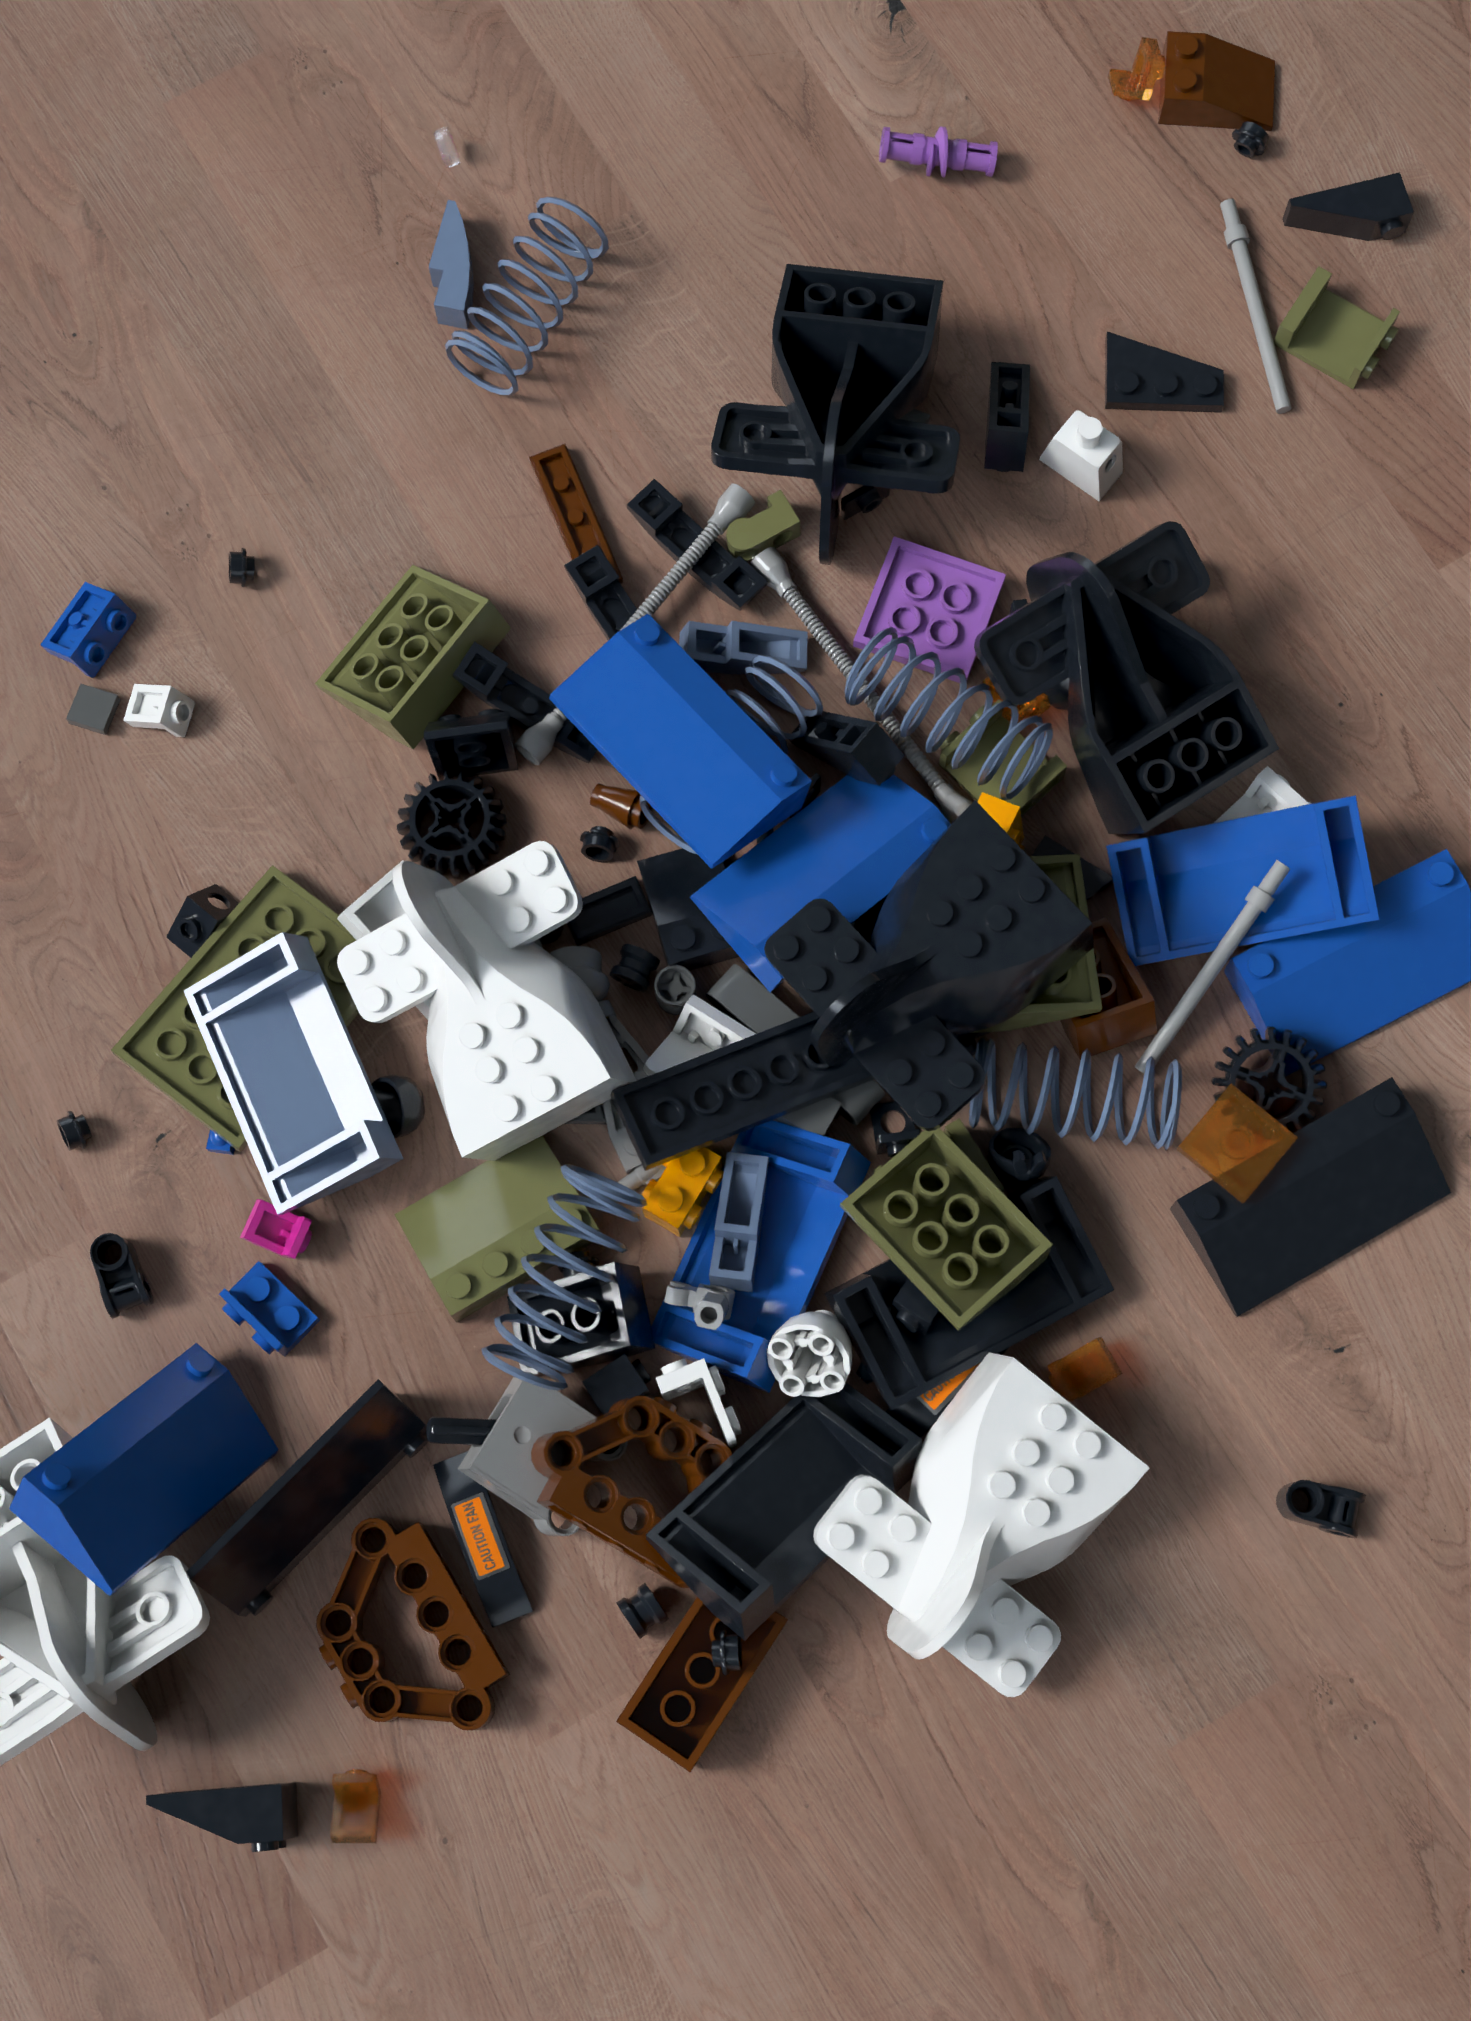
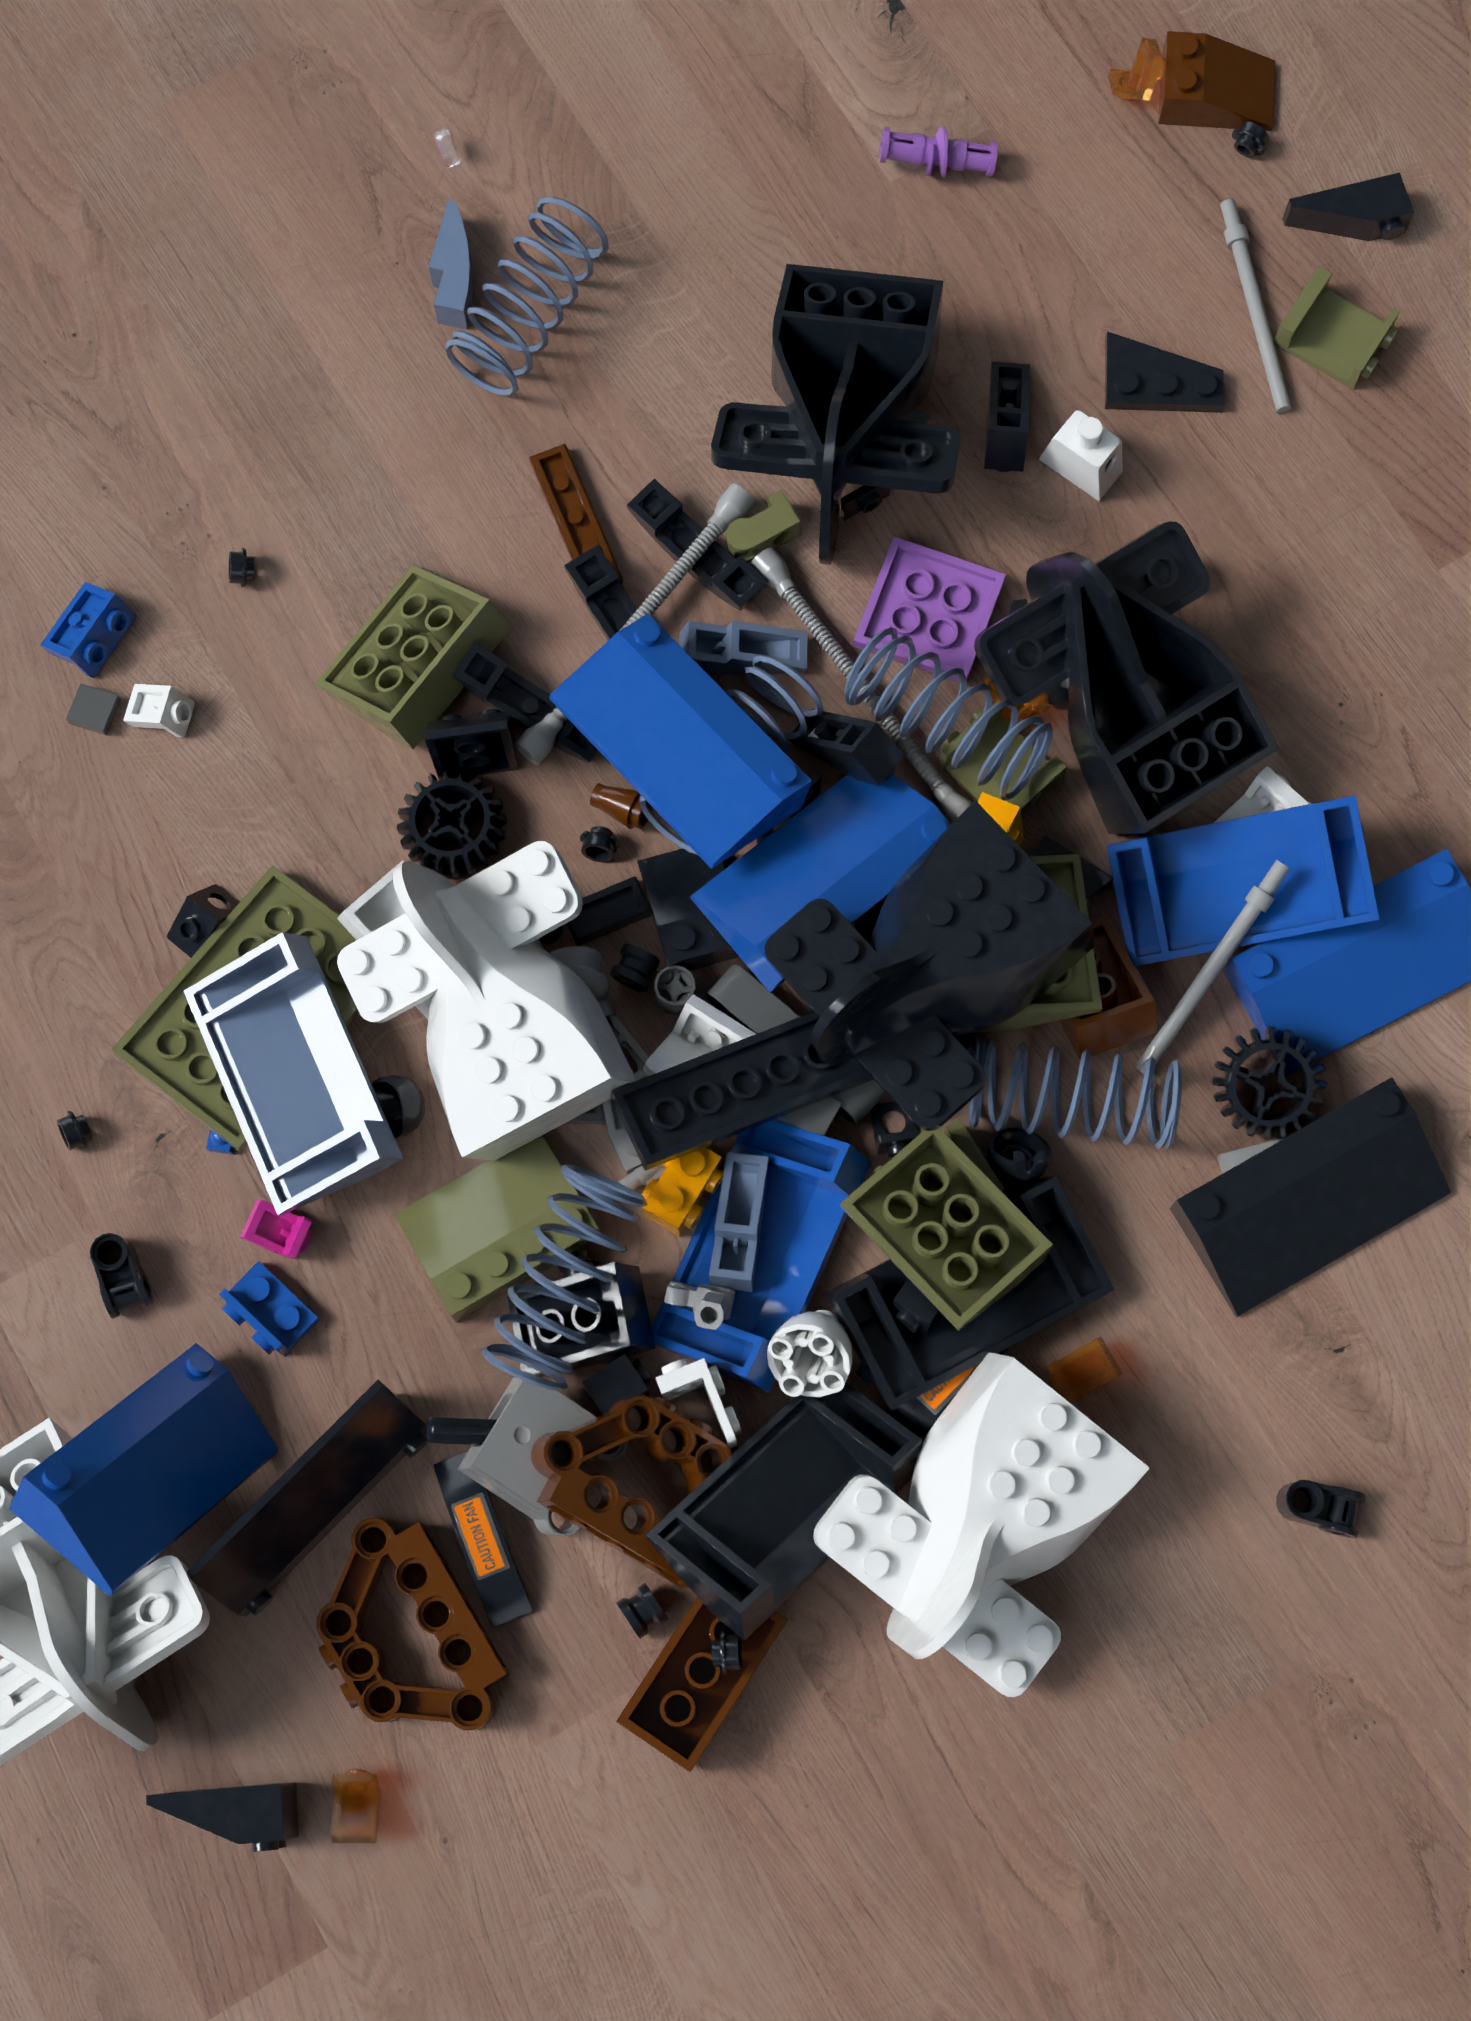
(1236, 1143): clear orange tile -> none

